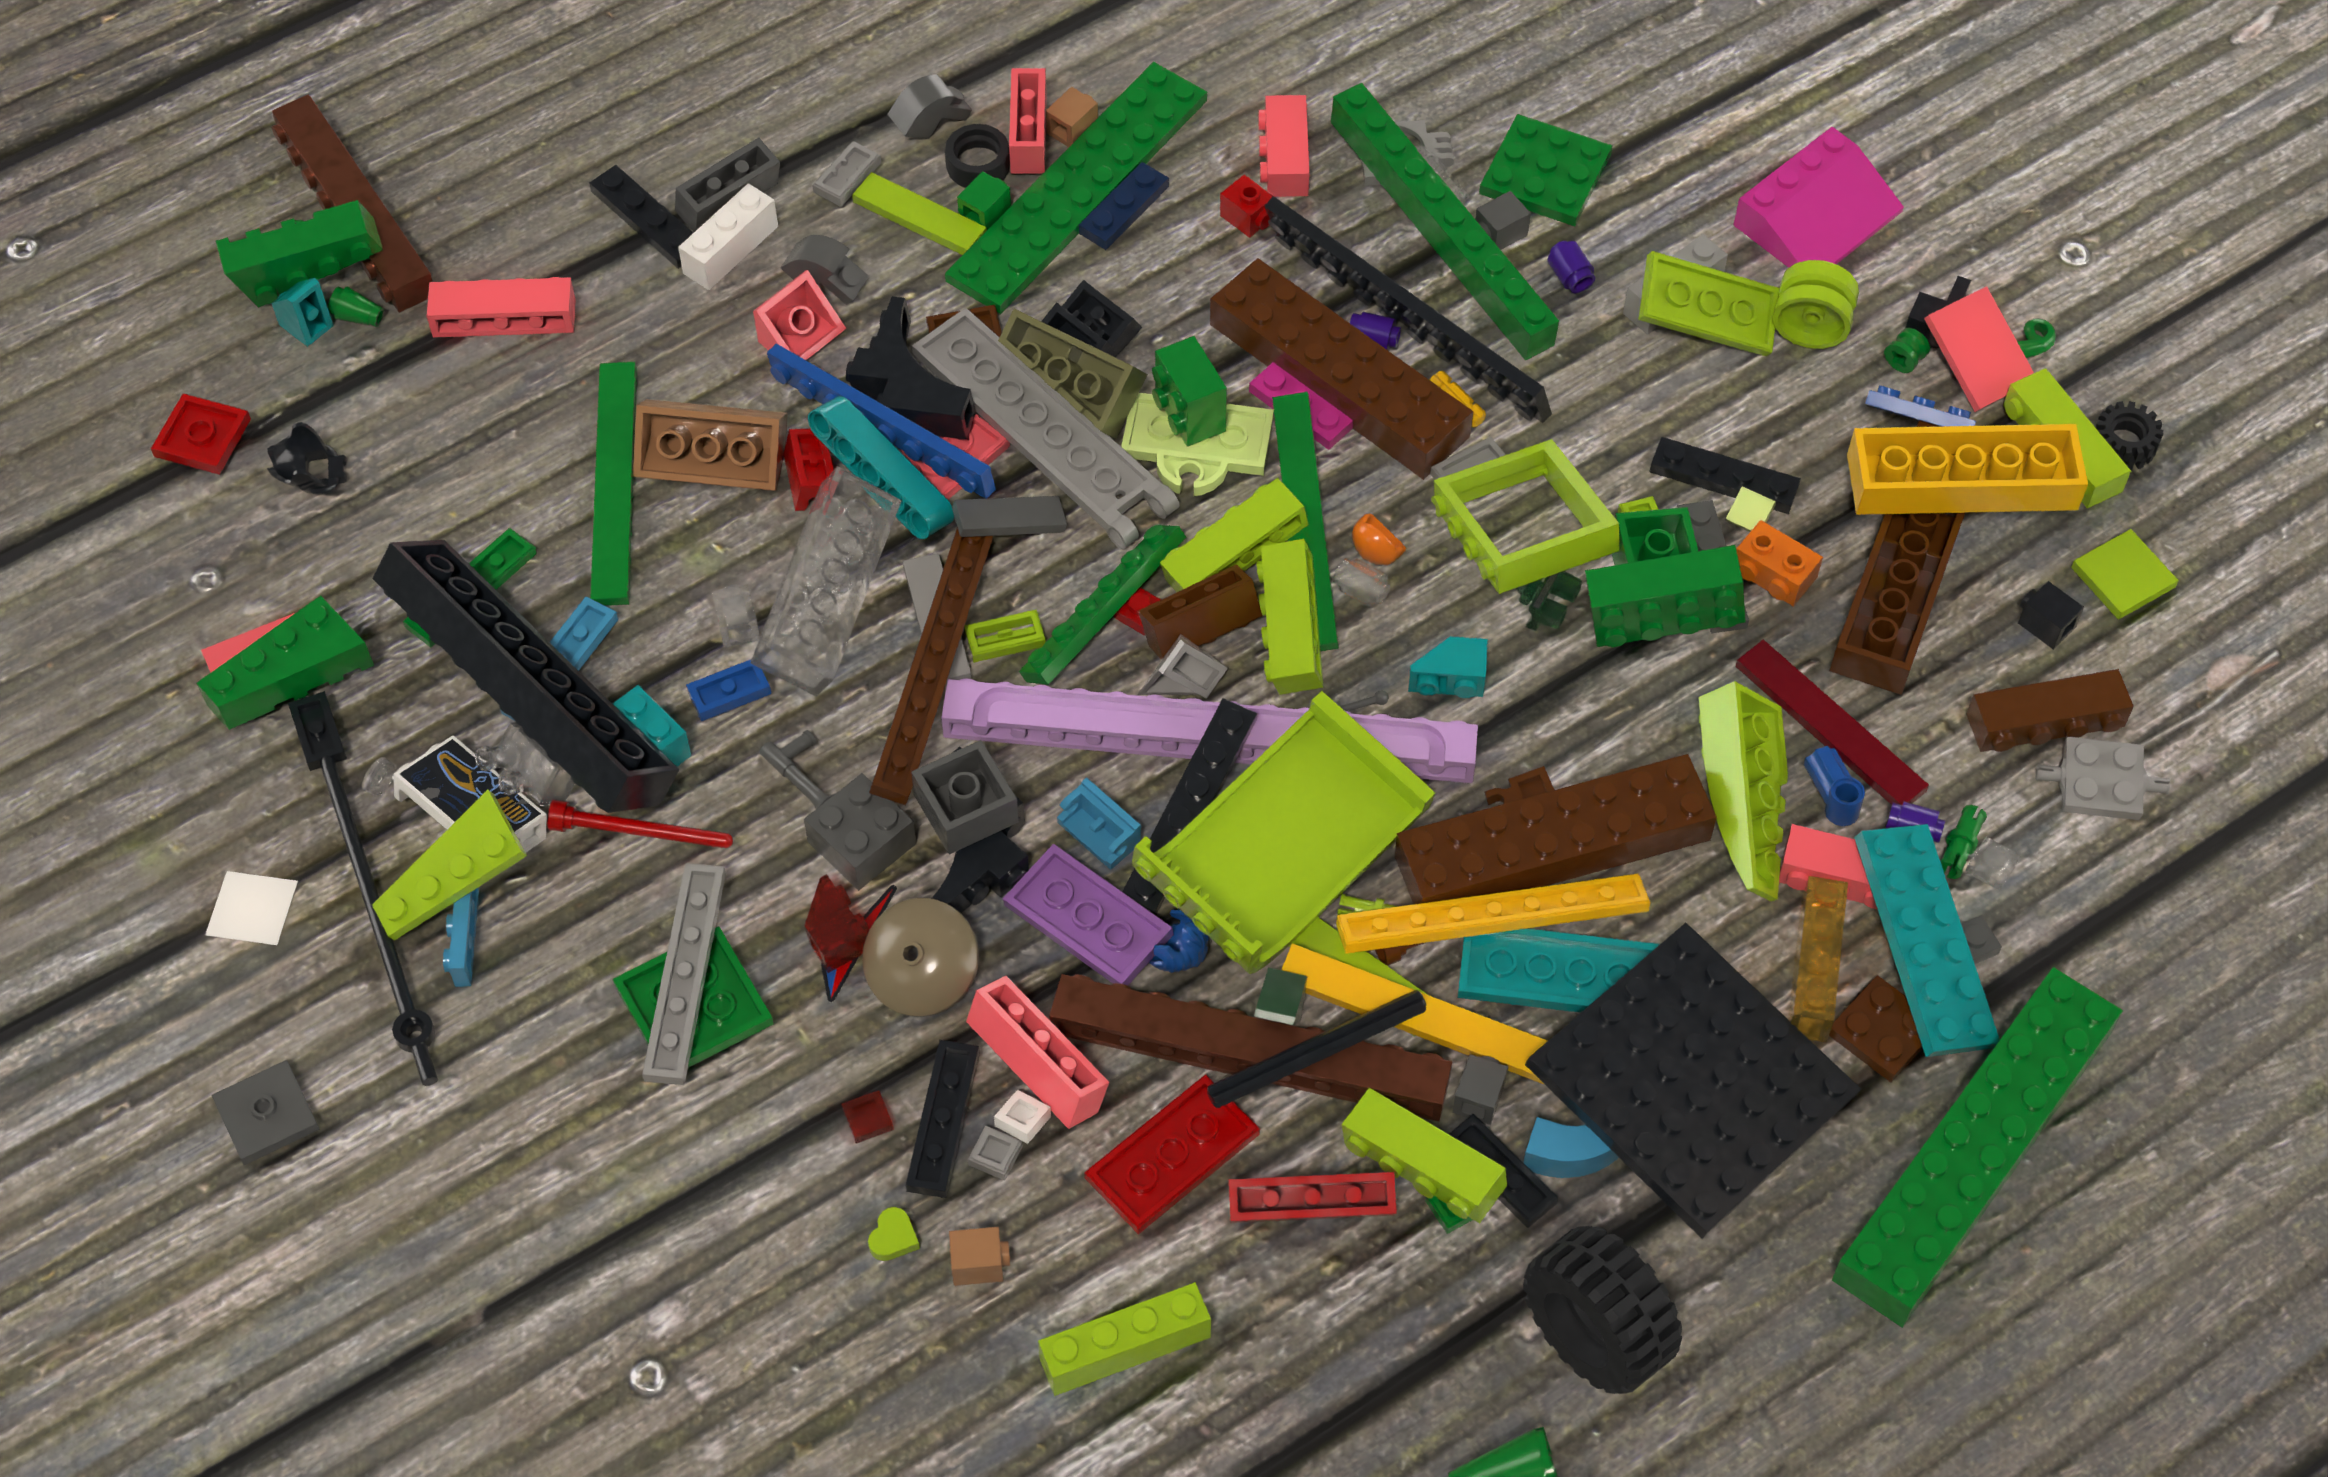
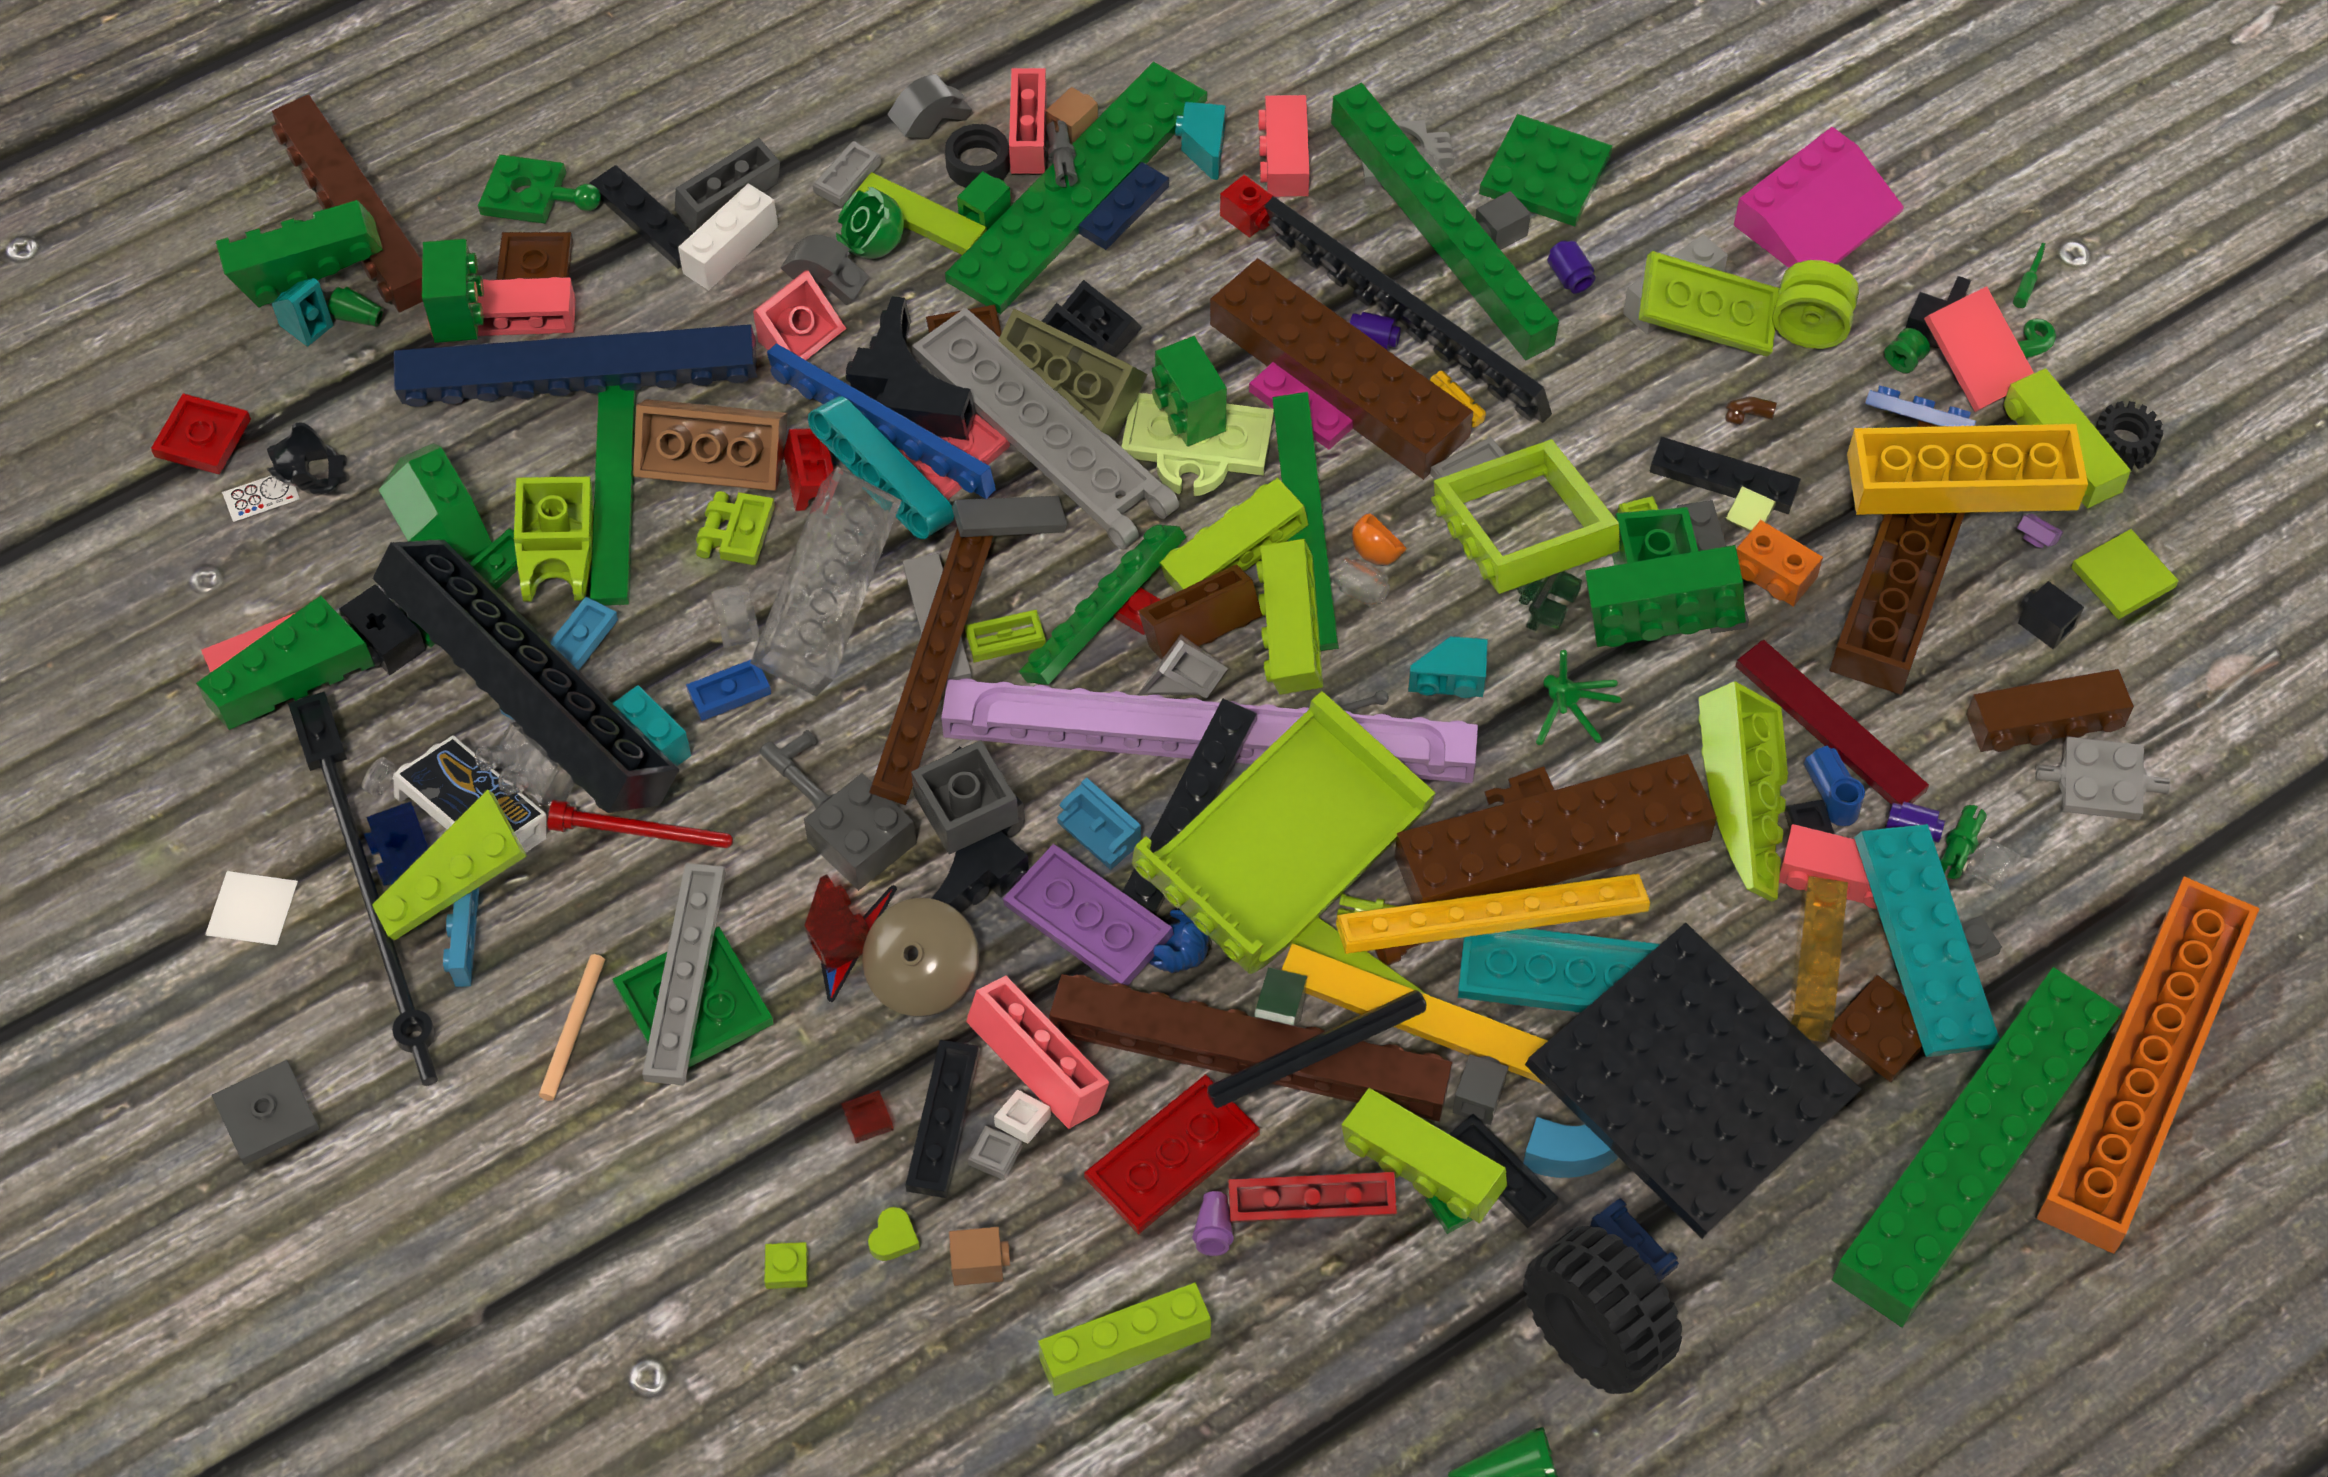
(258, 497): none -> white sticker
(384, 629): none -> black brick
(398, 840): none -> clear blue brick
(433, 502): none -> green wedge
(451, 290): none -> green brick
(534, 255): none -> reddish brown tile
(537, 200): none -> green plate
(553, 532): none -> lime brick
(571, 1027): none -> light nougat bar
(575, 365): none -> dark blue brick
(745, 530): none -> lime plate
(786, 1265): none -> lime plate
(870, 224): none -> green cylinder
(1061, 153): none -> dark grey pin
(1203, 135): none -> teal slope
(1213, 1225): none -> medium lavender cone
(1567, 694): none -> green plant
(1619, 1222): none -> dark blue hinge
(1749, 405): none -> reddish brown arm
(1809, 815): none -> black tile
(2028, 281): none -> green piece
(2039, 531): none -> medium lavender plate
(2148, 1066): none -> orange brick

